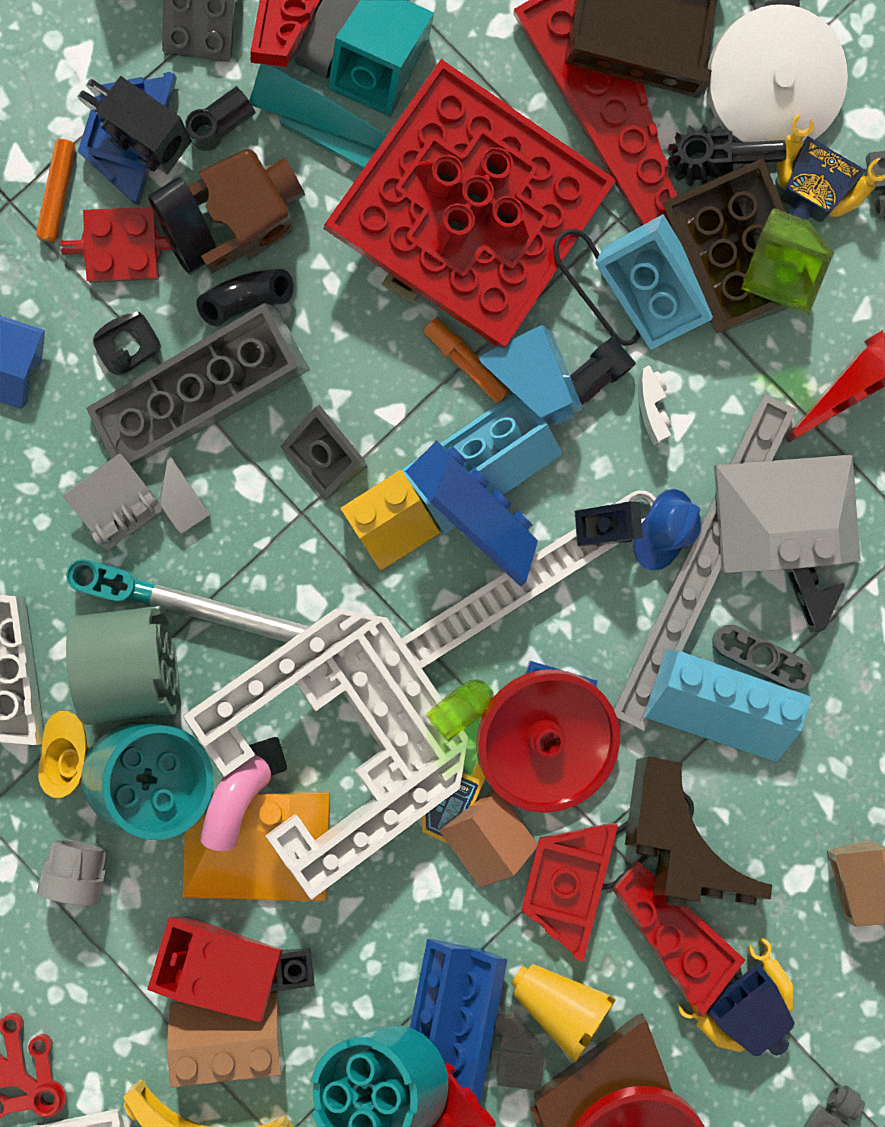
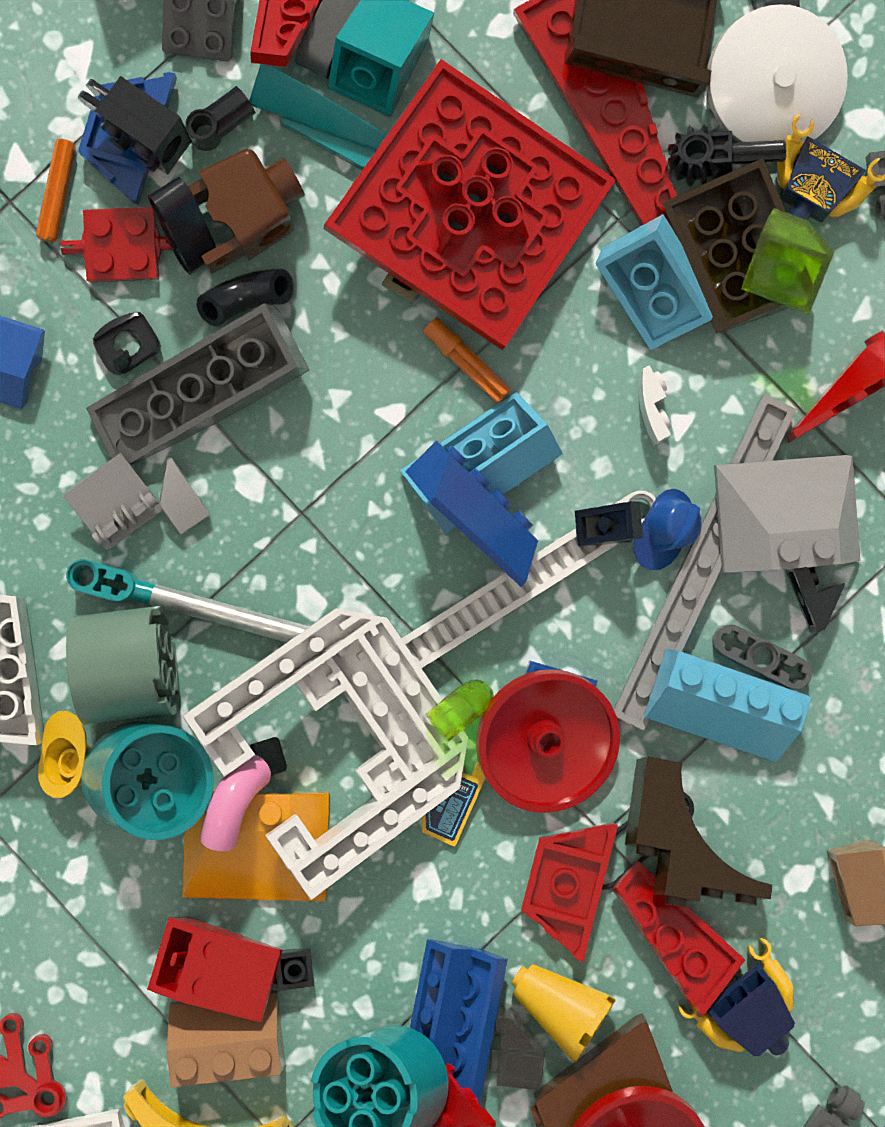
(73, 873): light grey piece -> none
(323, 453): dark grey slope -> none
(390, 520): yellow slope -> none
(489, 839): nougat slope -> none
(536, 374): dark azure slope -> none
(580, 290): black piece -> none
(605, 365): black piece -> none

